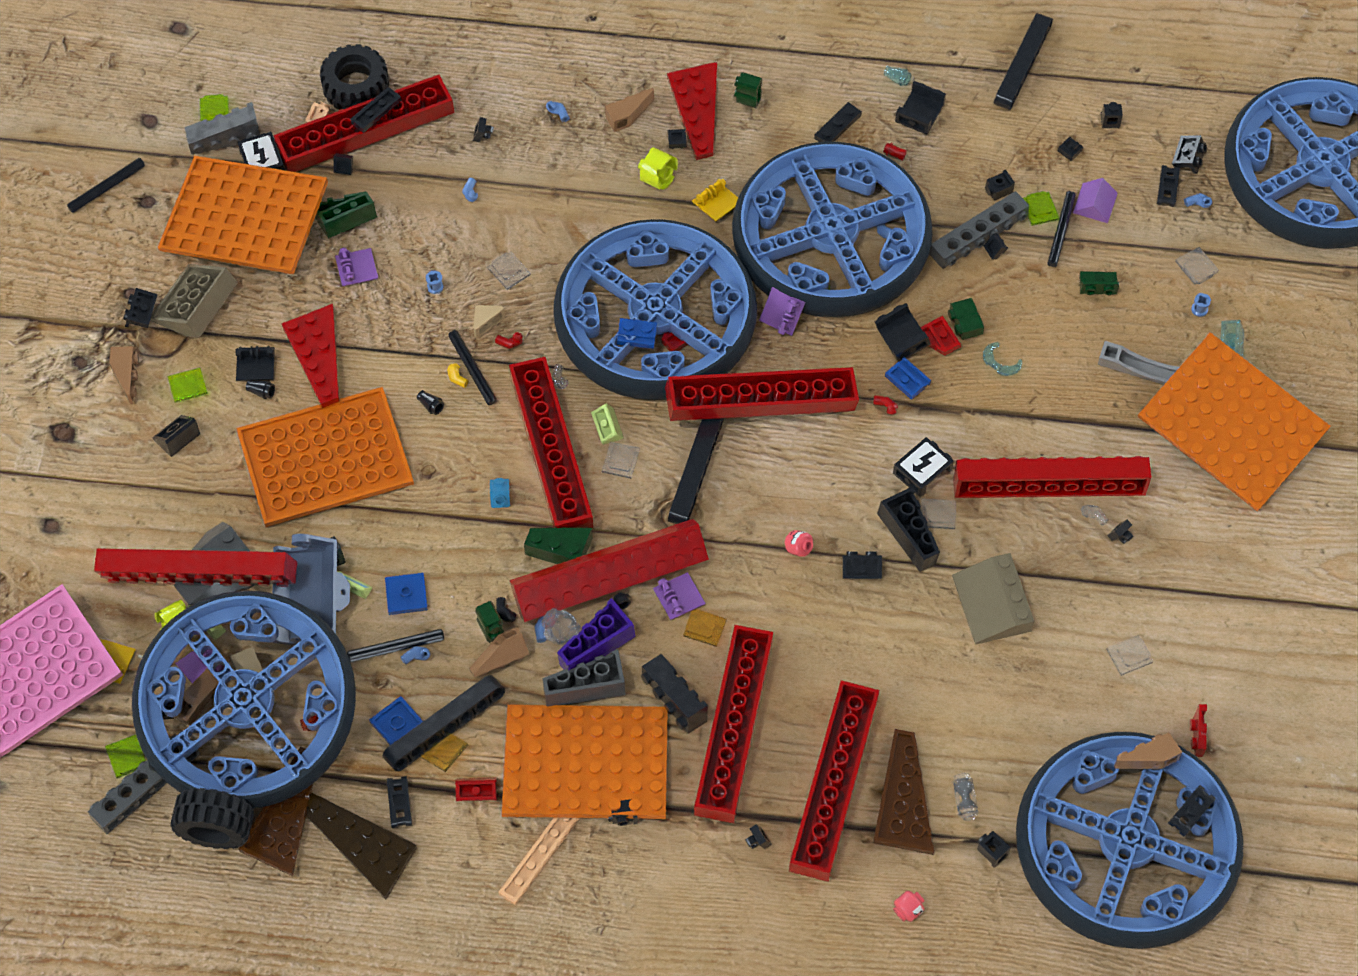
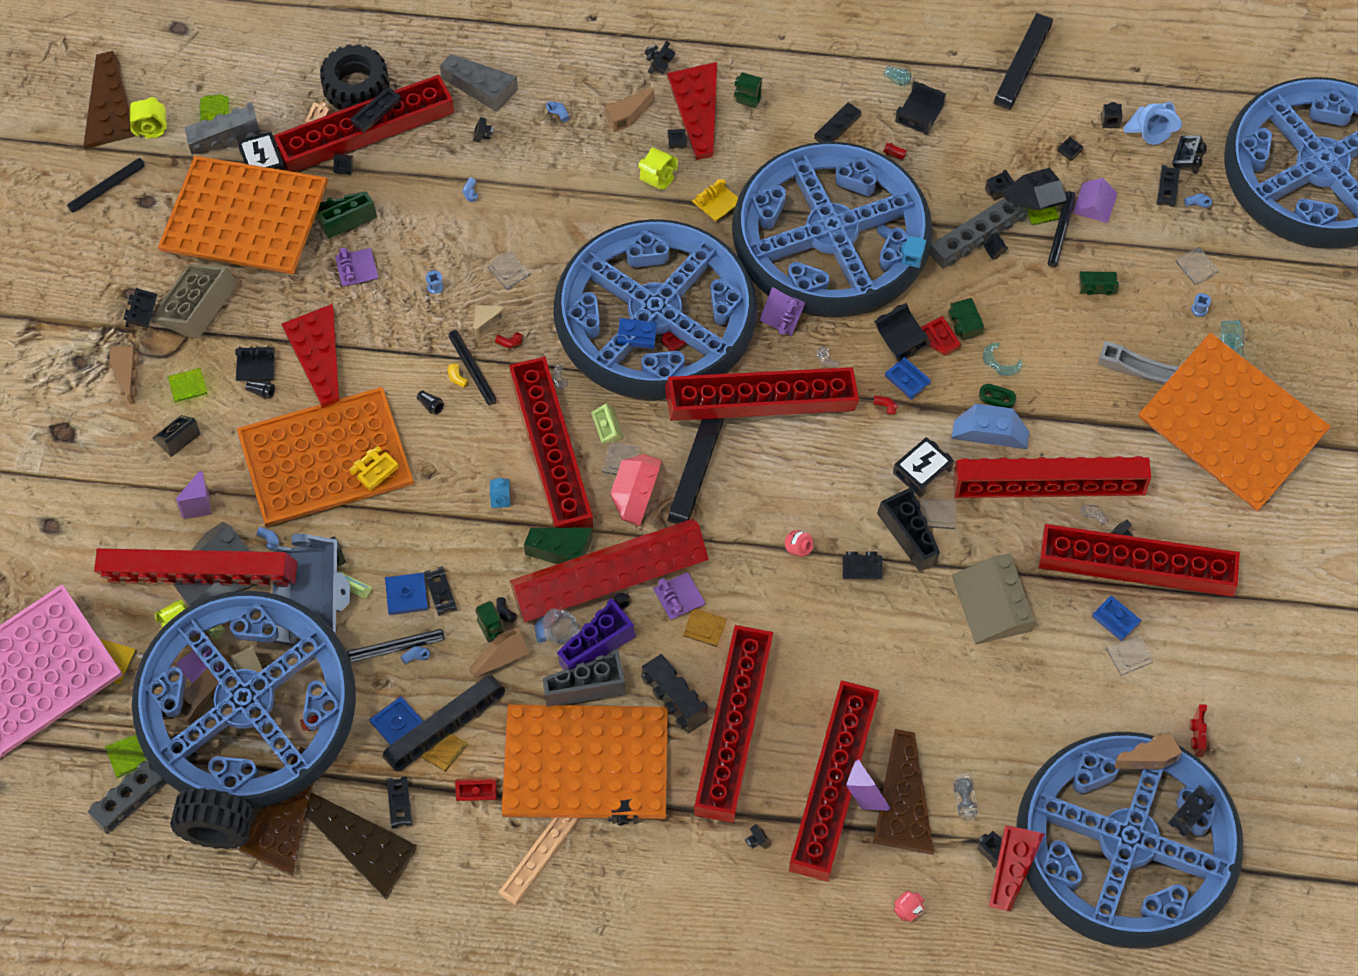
(108, 107): none -> reddish brown wing
(148, 118): none -> neon yellow brick
(195, 498): none -> medium lavender slope
(270, 536): none -> medium blue arm
(376, 471): none -> yellow plate
(440, 591): none -> black plate
(479, 81): none -> flat silver wedge
(634, 486): none -> coral wedge
(665, 53): none -> black hips
(825, 360): none -> clear arm
(865, 790): none -> medium lavender slope
(913, 251): none -> dark azure brick
(991, 426): none -> medium blue wedge
(997, 396): none -> dark green plate
(1013, 864): none -> red wing
(1036, 190): none -> black wedge
(1116, 618): none -> blue plate
(1139, 560): none -> red brick
(1154, 122): none -> light blue helmet

